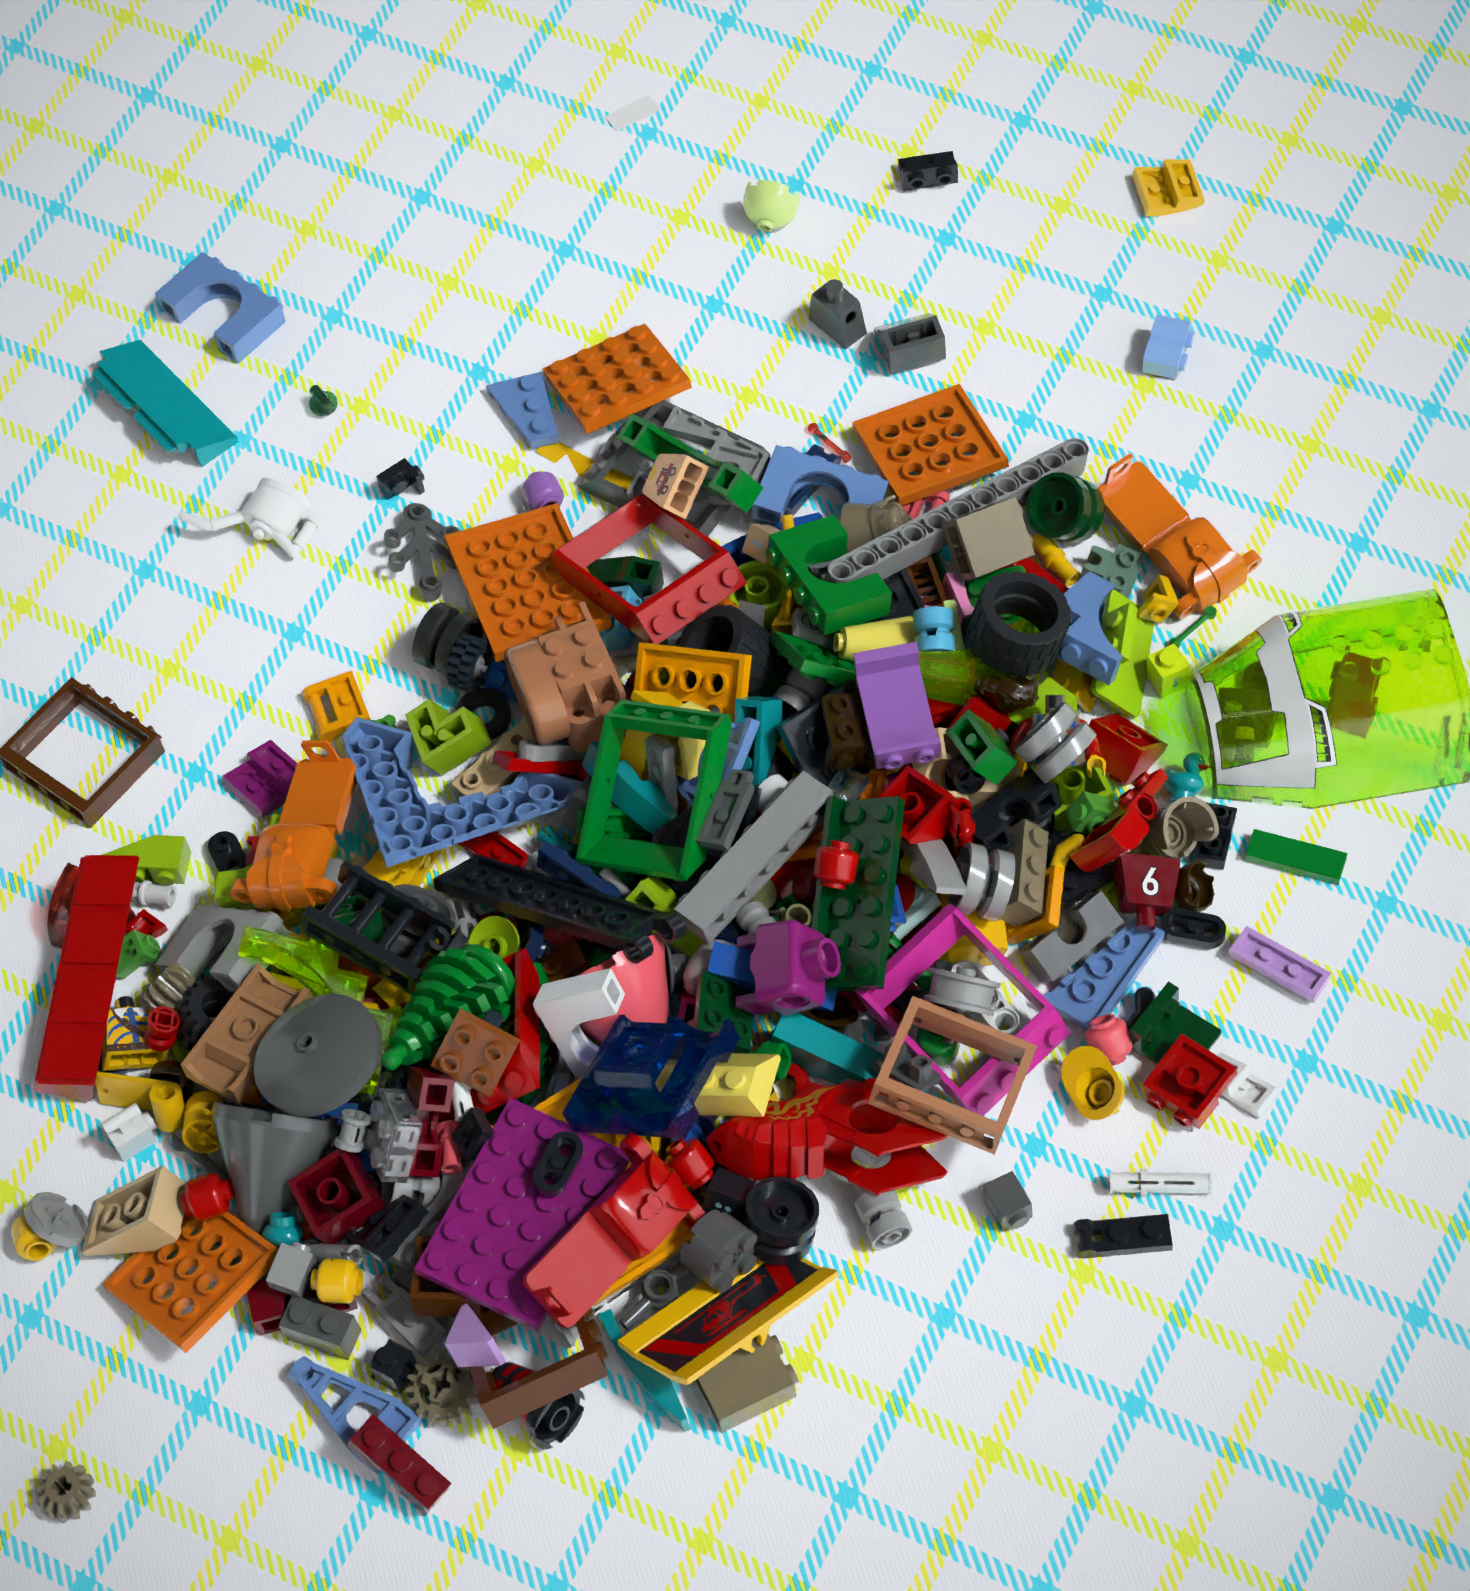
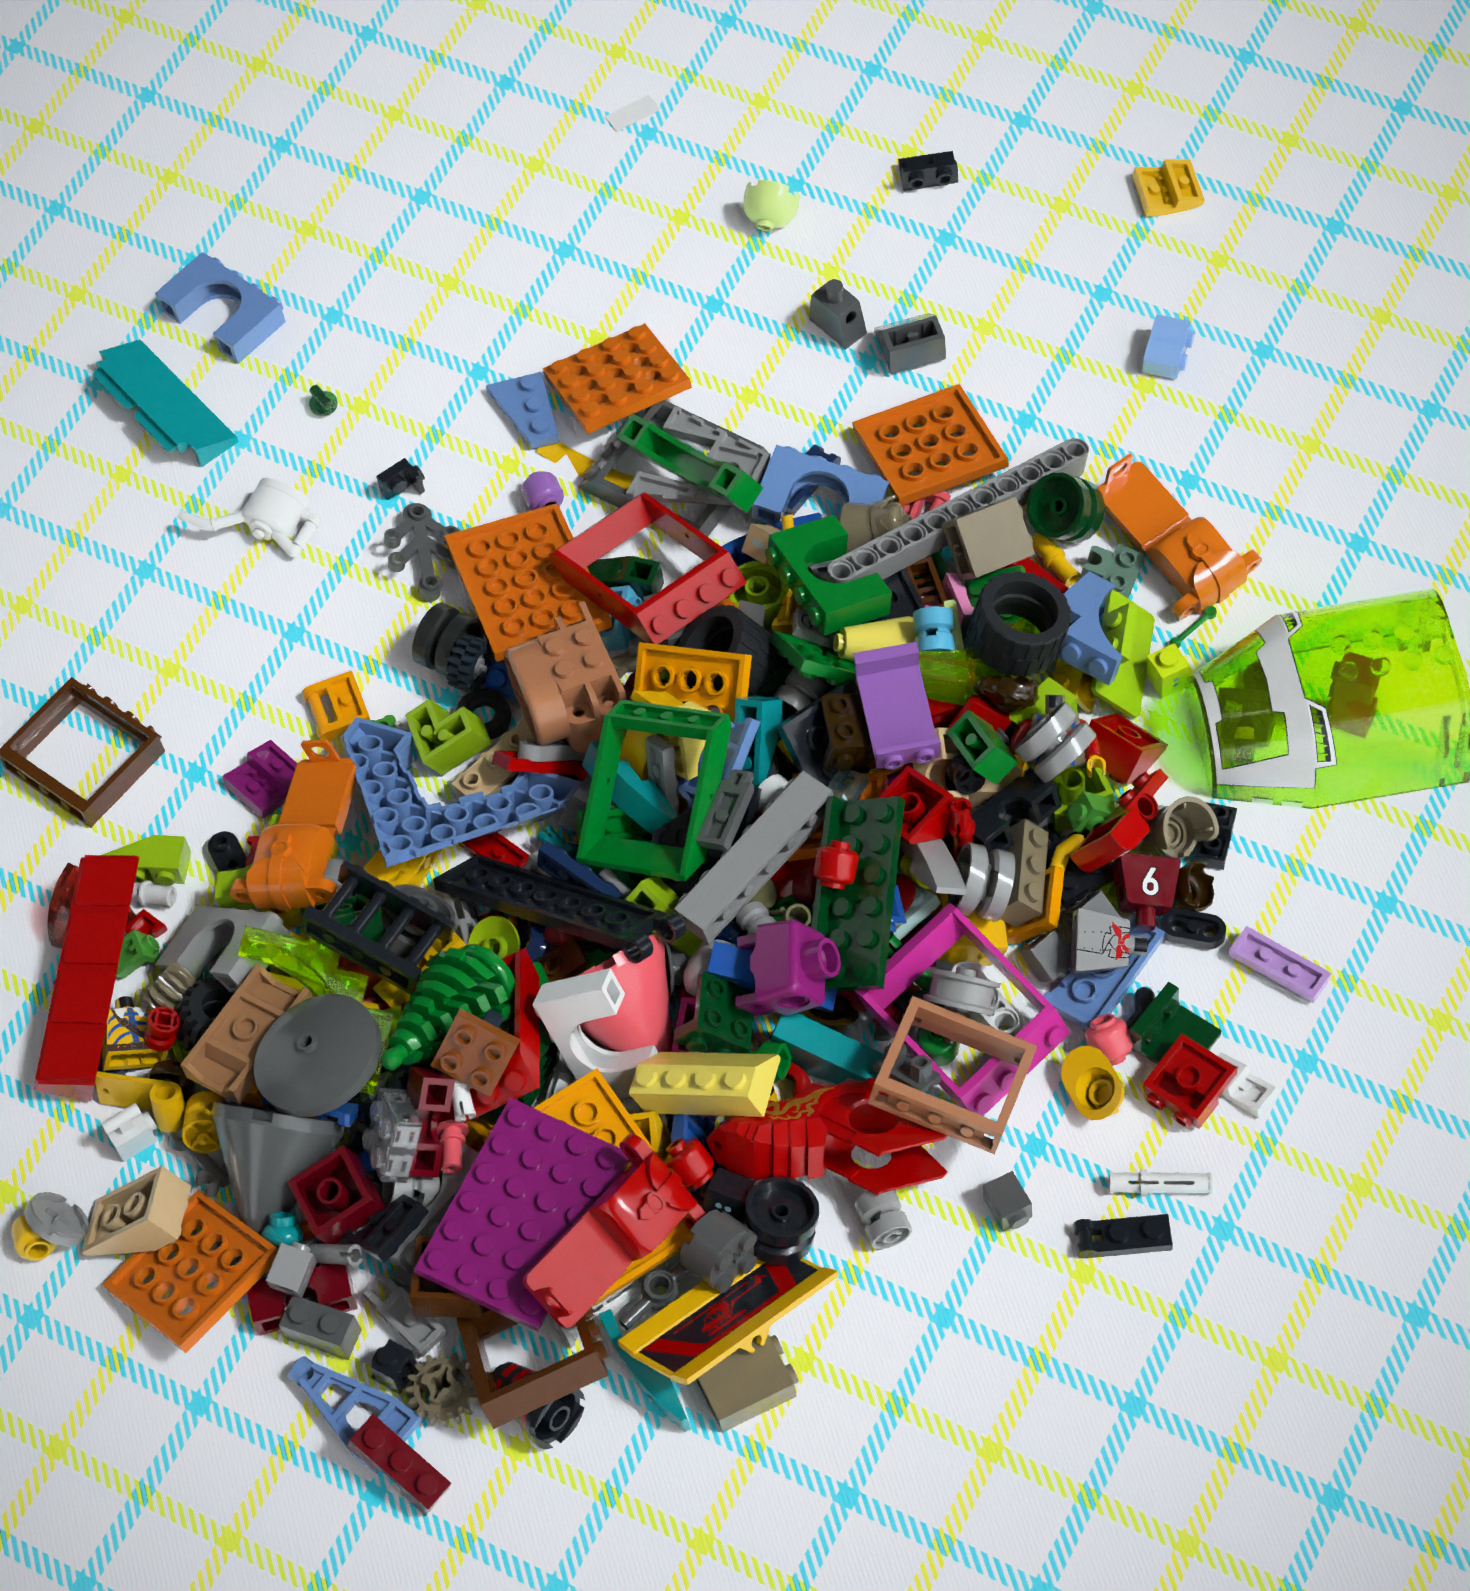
(73, 1500): dark tan gear -> none
(206, 1197): red head -> none
(337, 1280): yellow head -> none
(352, 1130): light grey bush -> none
(446, 941): black tile -> none
(471, 1342): lavender slope -> none
(472, 1133): black bracket -> none
(556, 1165): black plate -> none
(620, 1085): clear blue piece -> none
(674, 482): light nougat torso -> none
(813, 428): clear red hinge -> none
(1102, 942): none -> light grey torso
(1159, 600): yellow bracket -> none
(1186, 783): teal animal -> none
(1296, 856): green tile -> none

